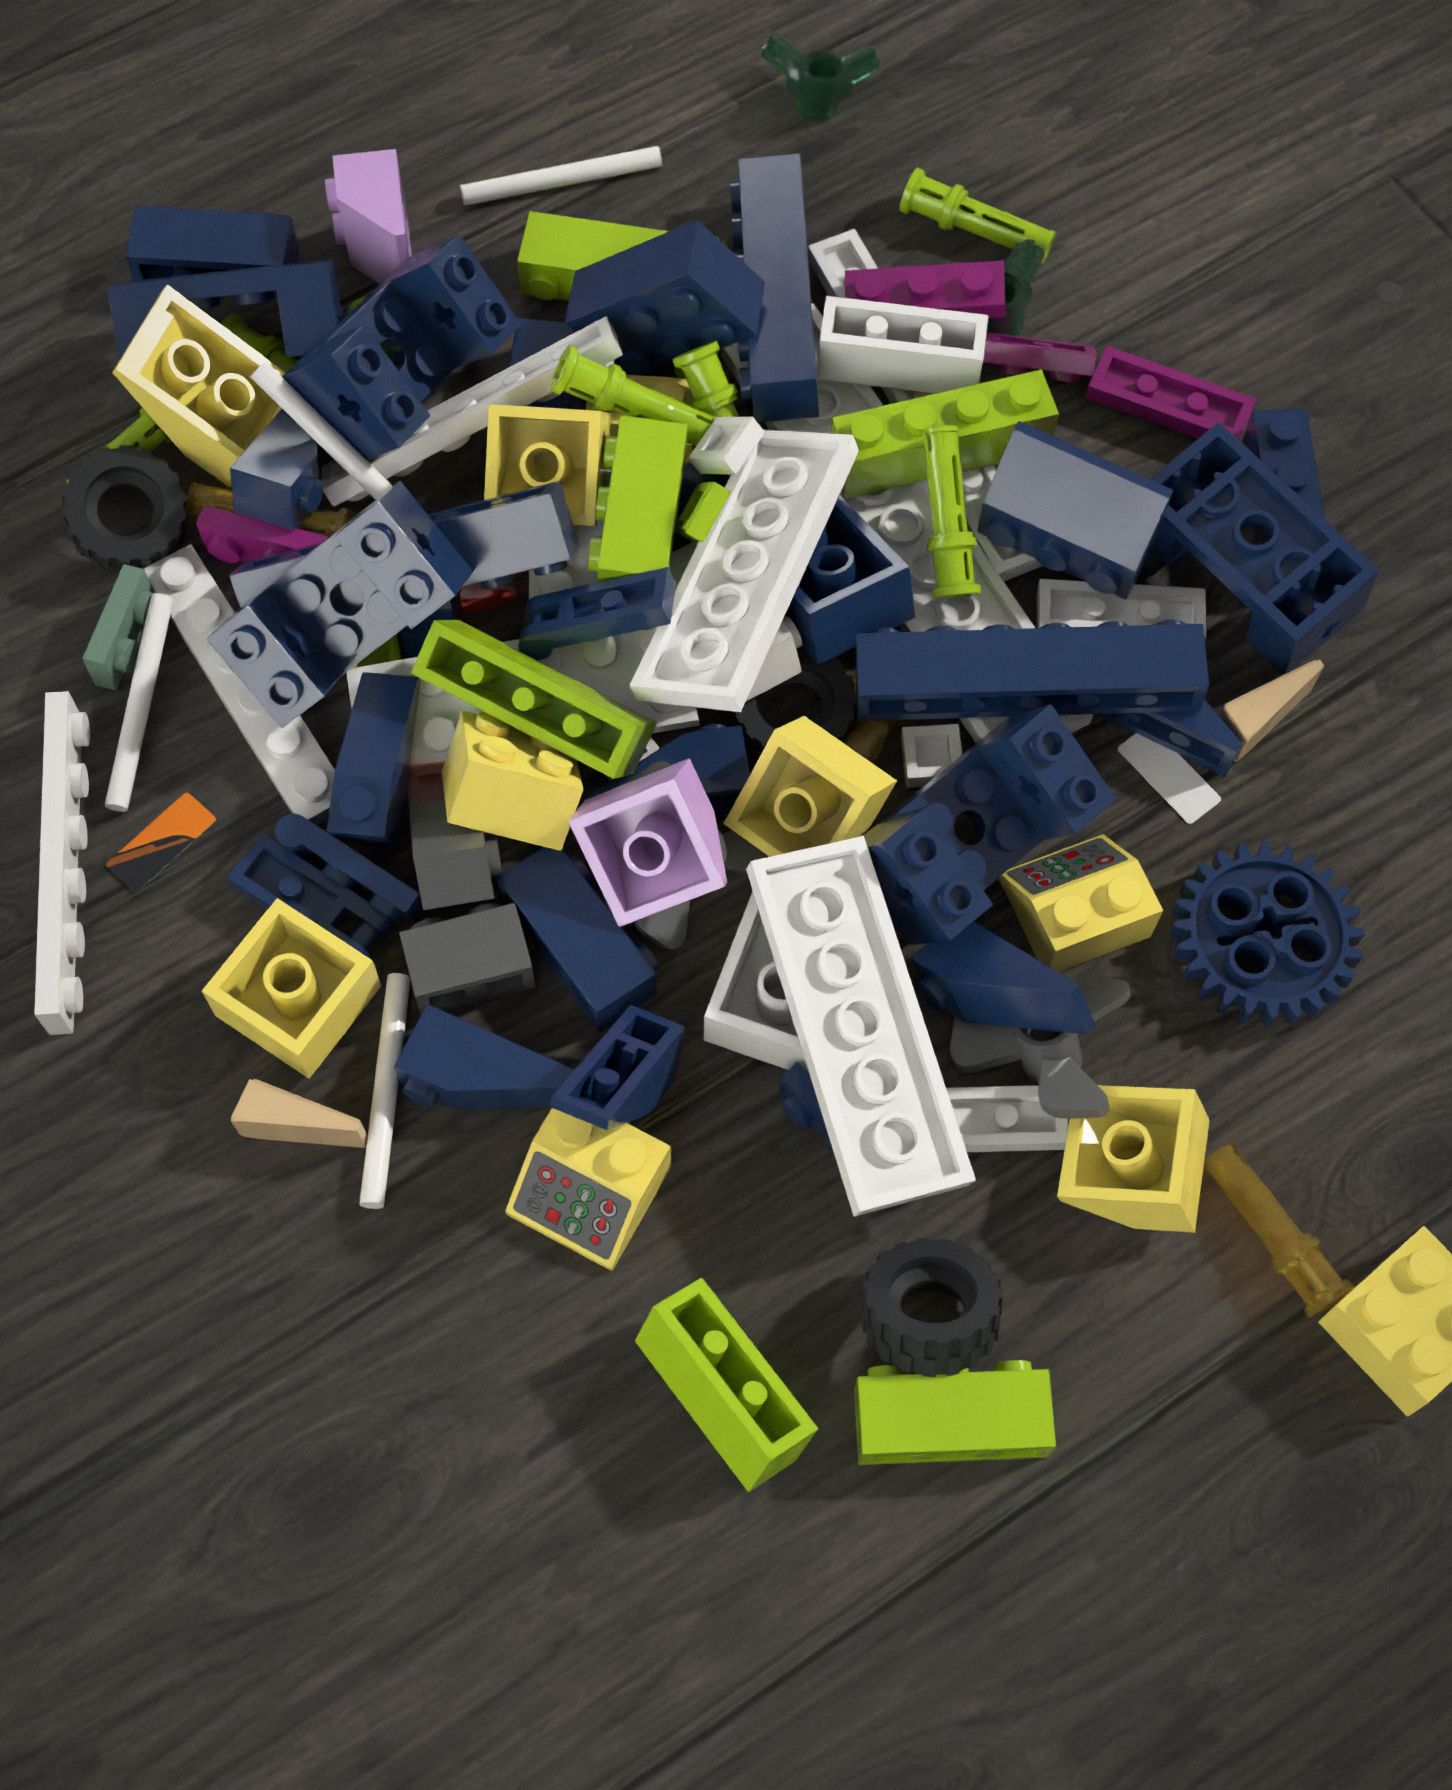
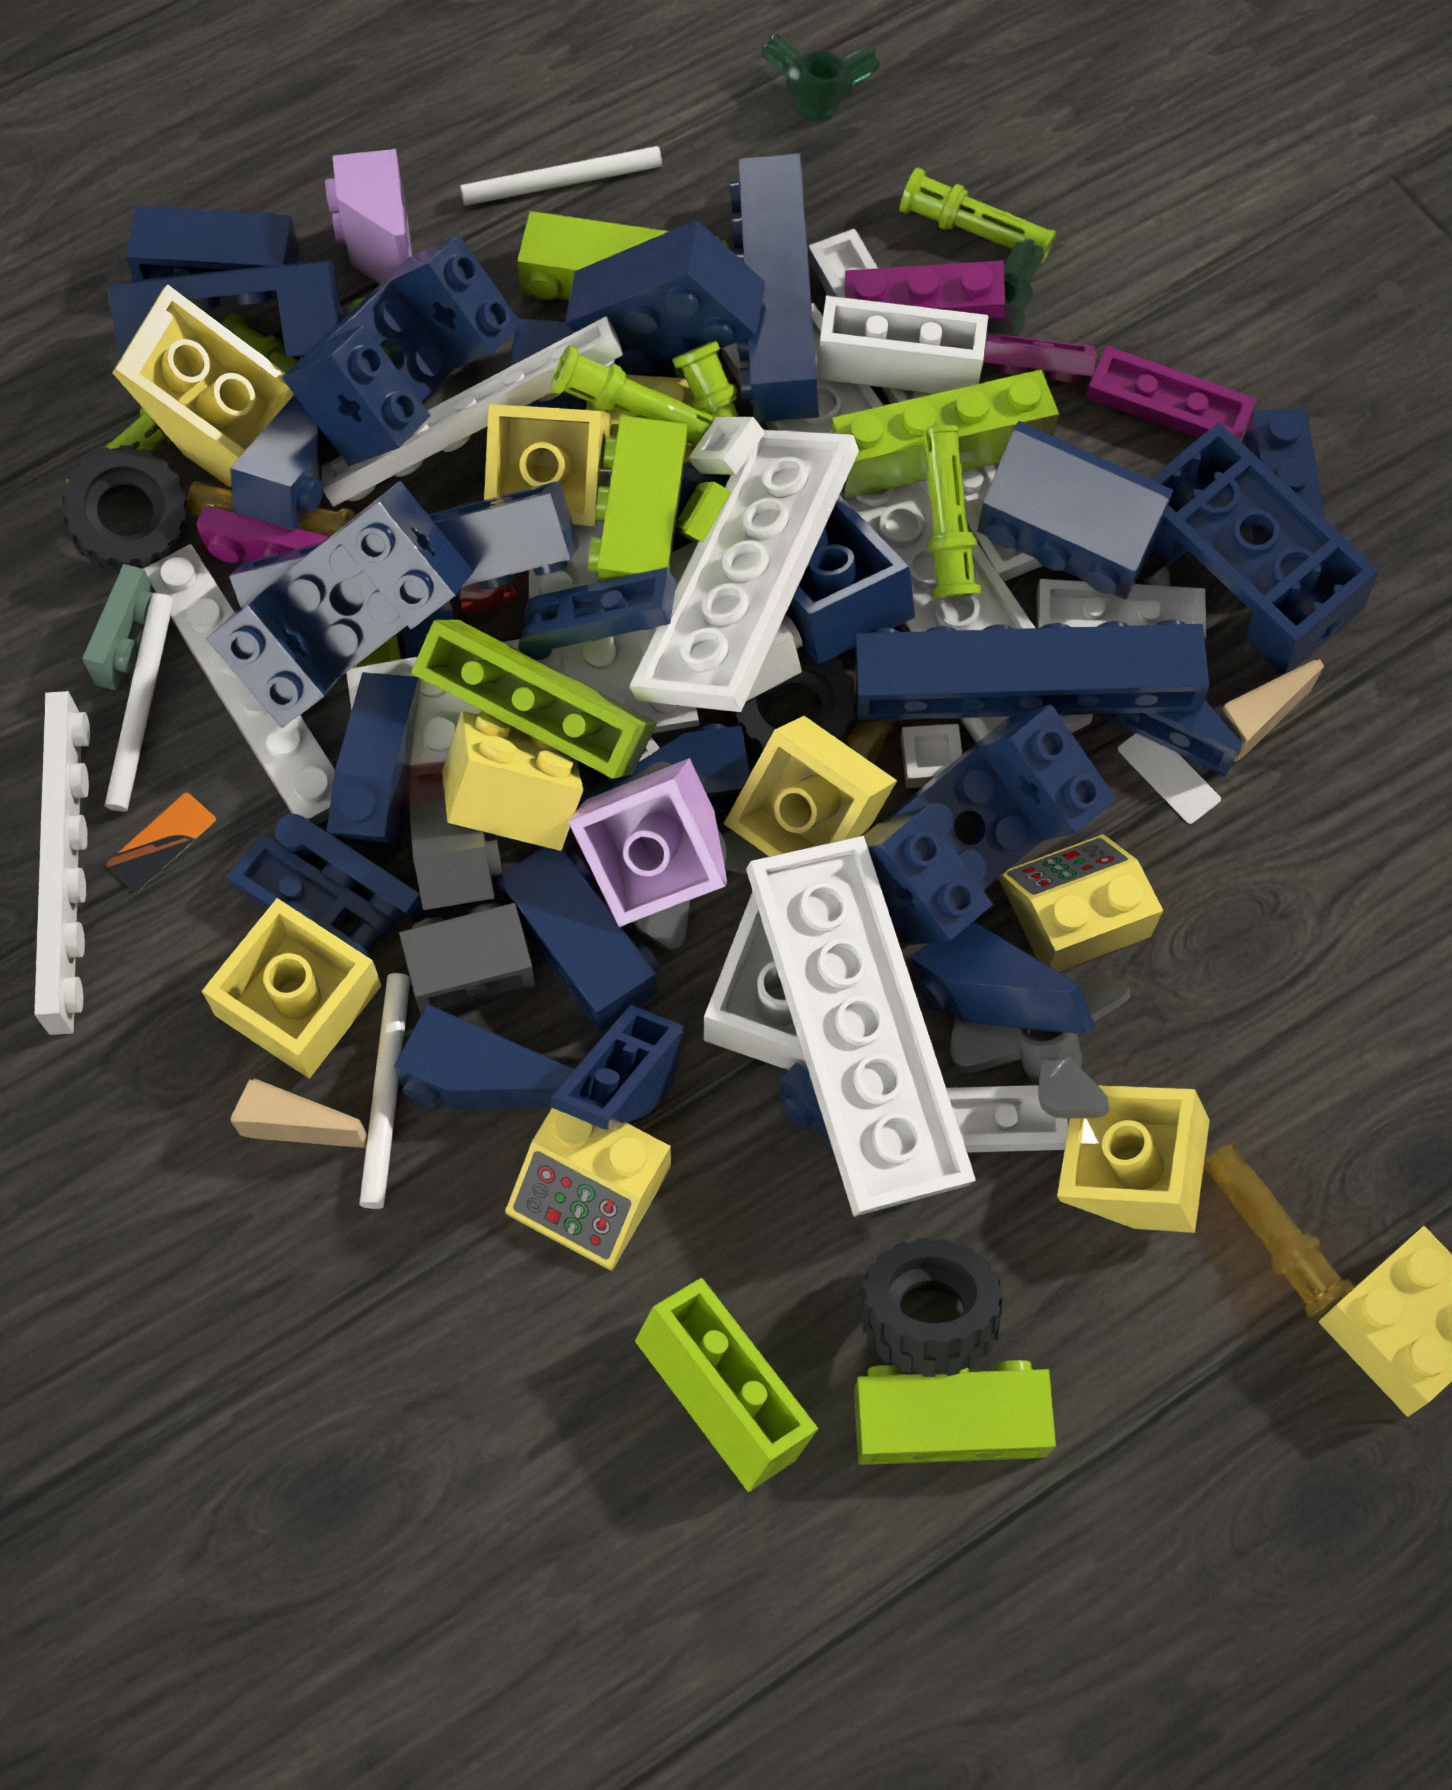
(320, 430): white bar -> none
(1283, 979): dark blue gear -> none

